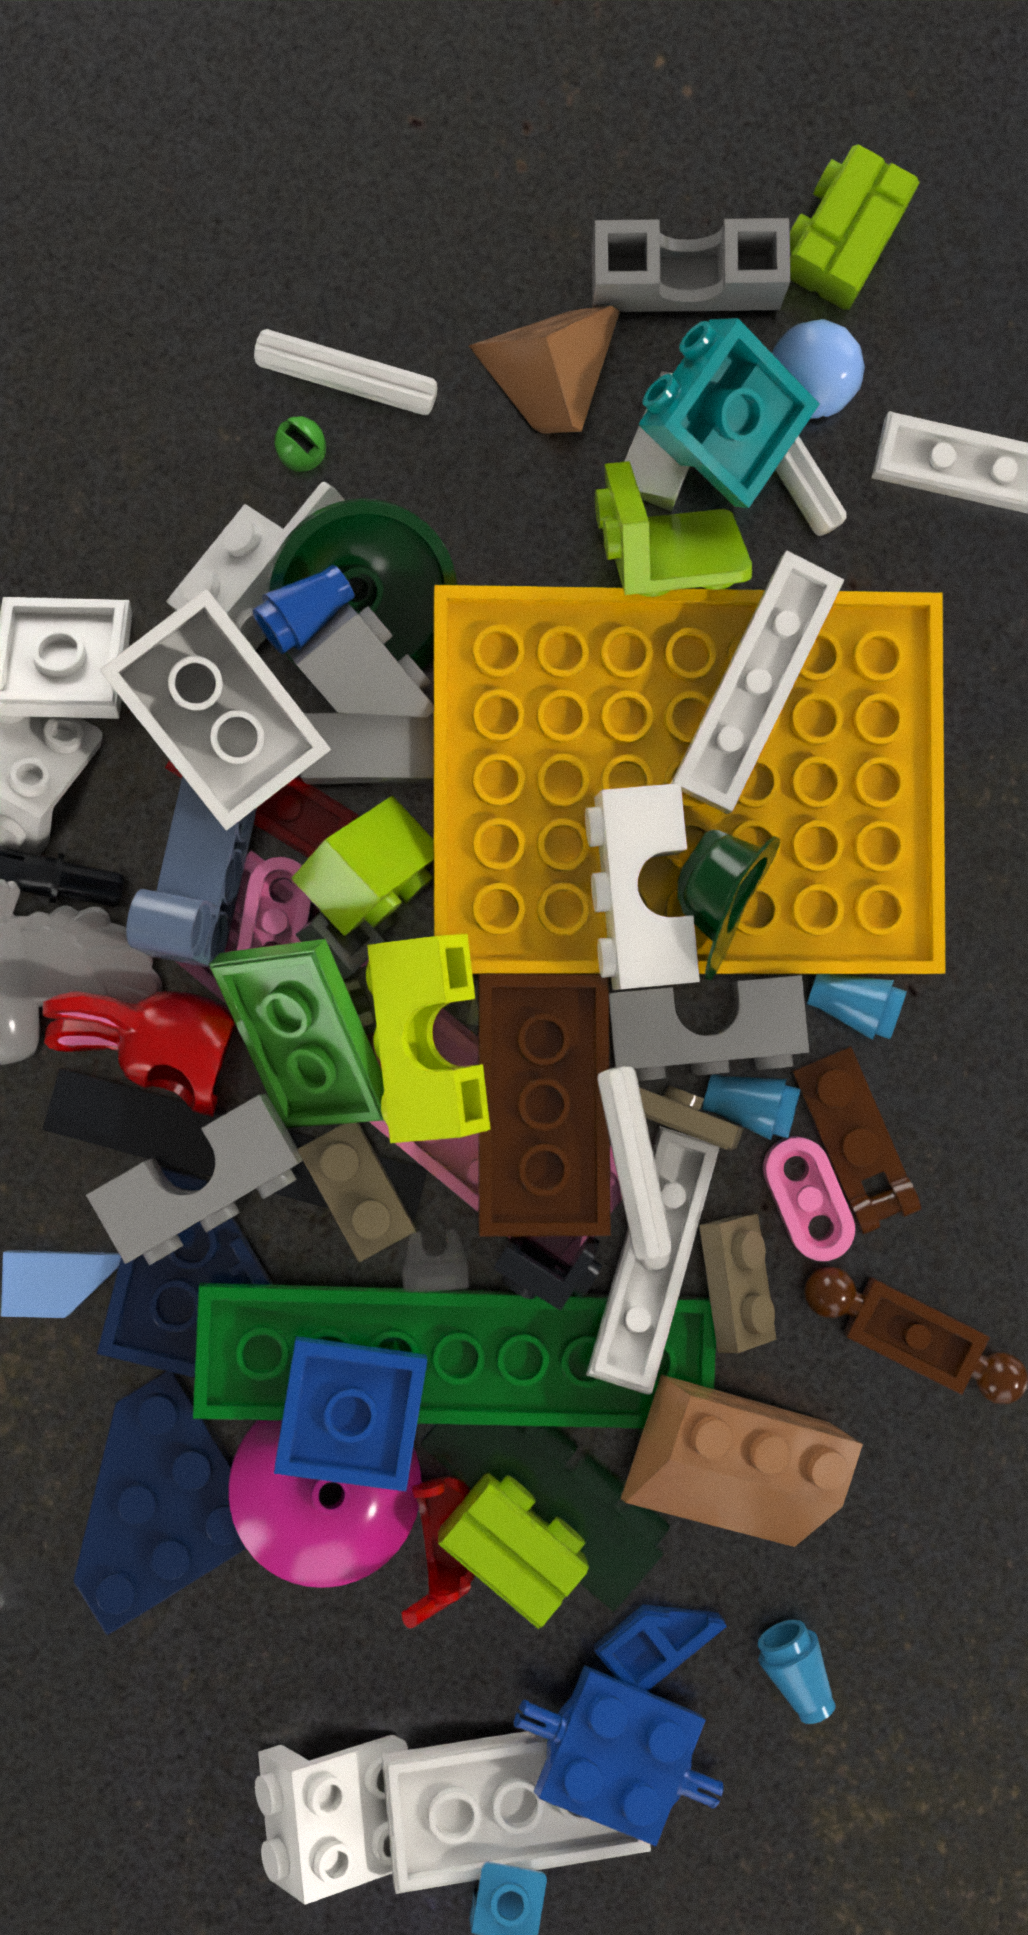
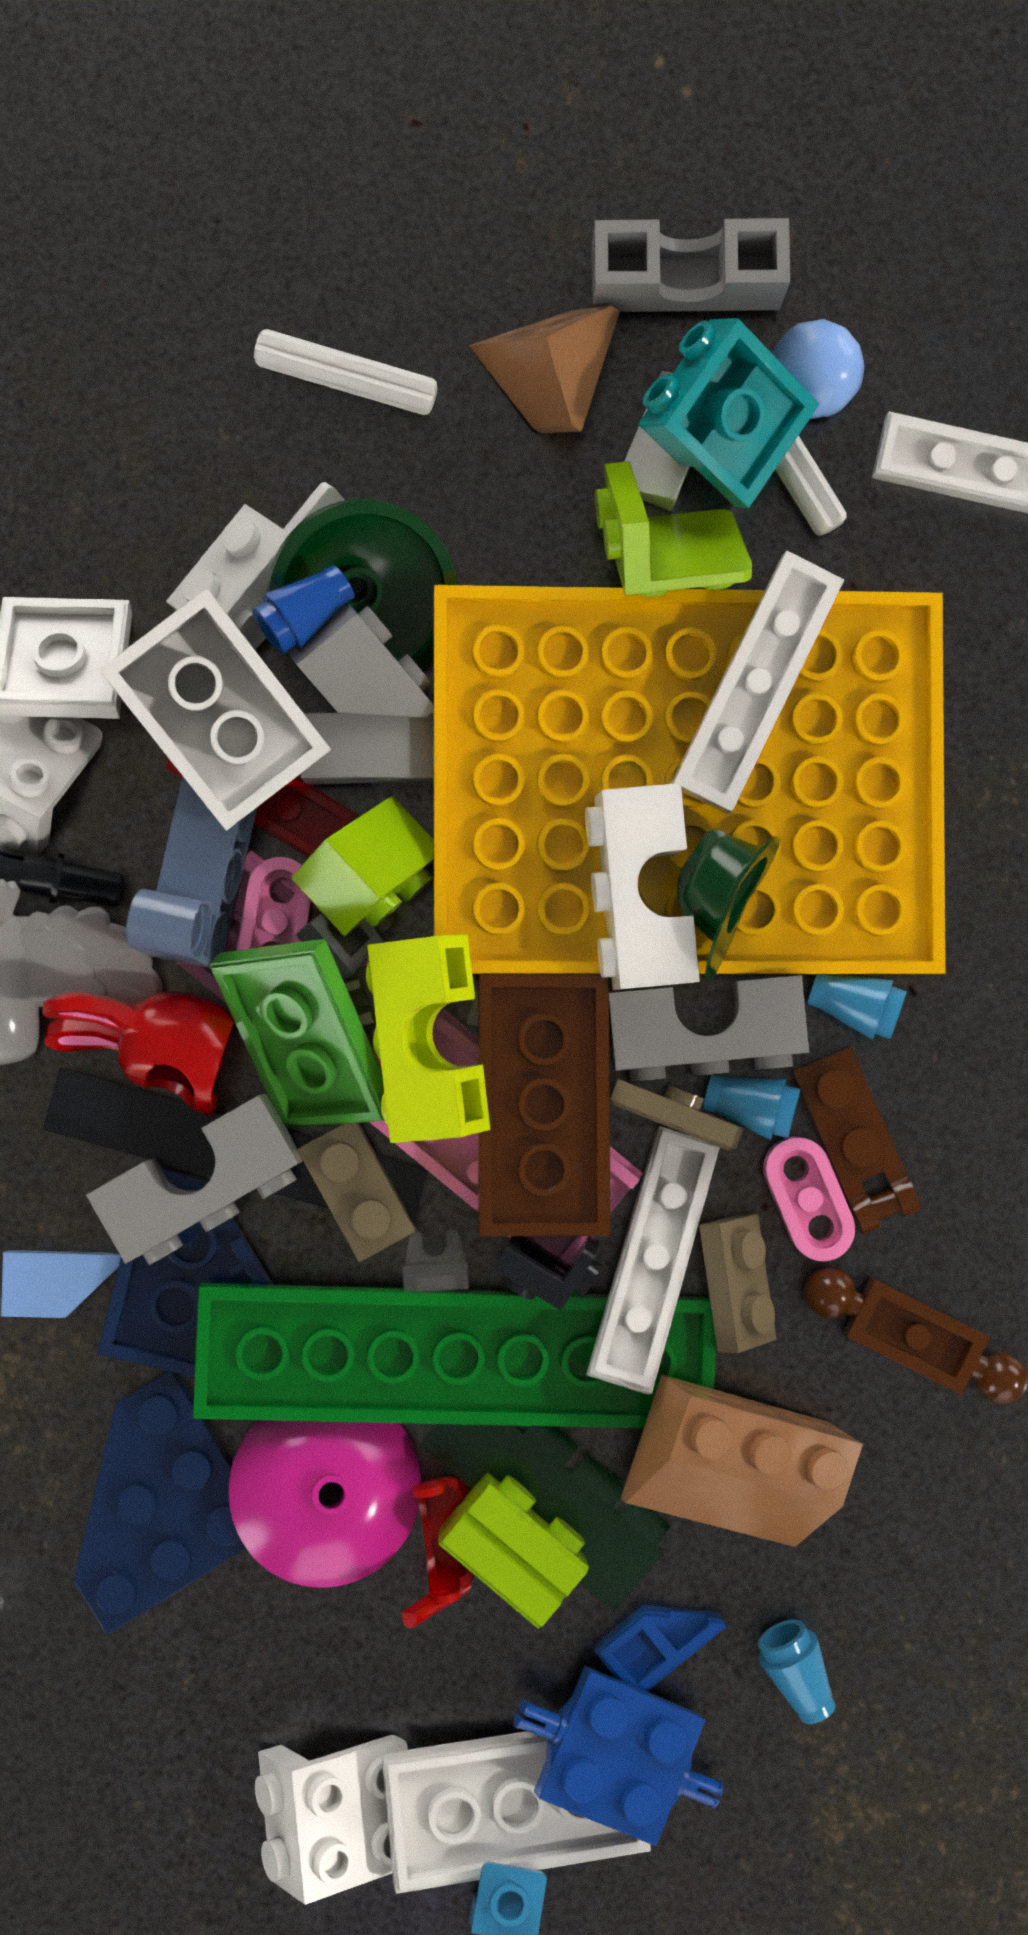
(291, 453): bright green hinge -> none
(350, 1414): blue plate -> none
(634, 1162): white axle -> none
(850, 226): lime brick -> none

